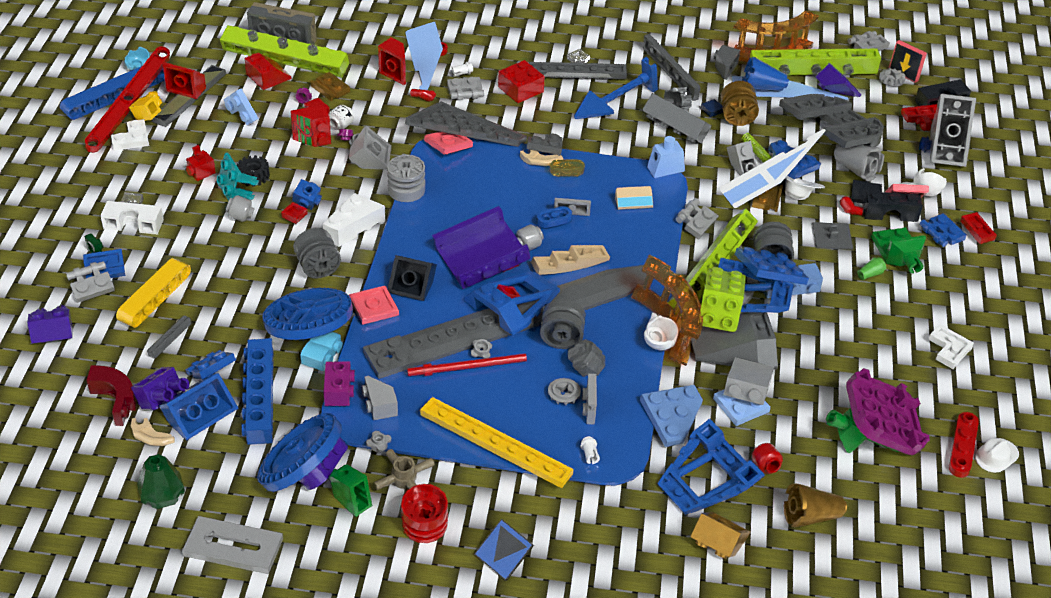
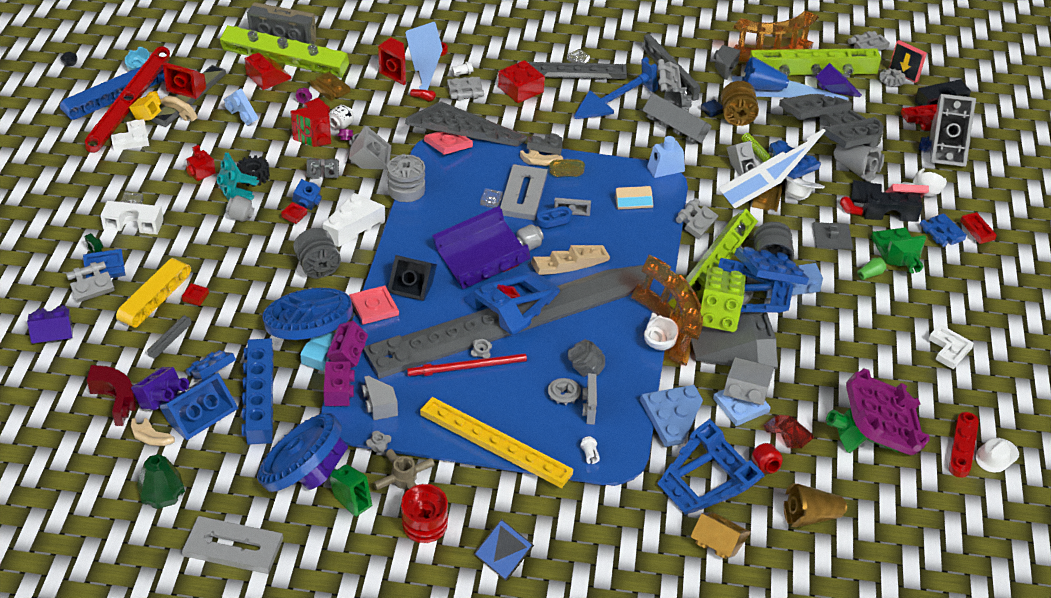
(69, 59): none -> black plate
(185, 109): none -> tan piece
(195, 294): none -> red plate
(315, 163): none -> dark grey piece
(347, 343): none -> magenta brick
(491, 198): none -> clear plate
(529, 208): none -> light grey piece
(562, 324): dark grey wheel -> none
(669, 75): none -> light grey plate
(792, 431): none -> clear red slope

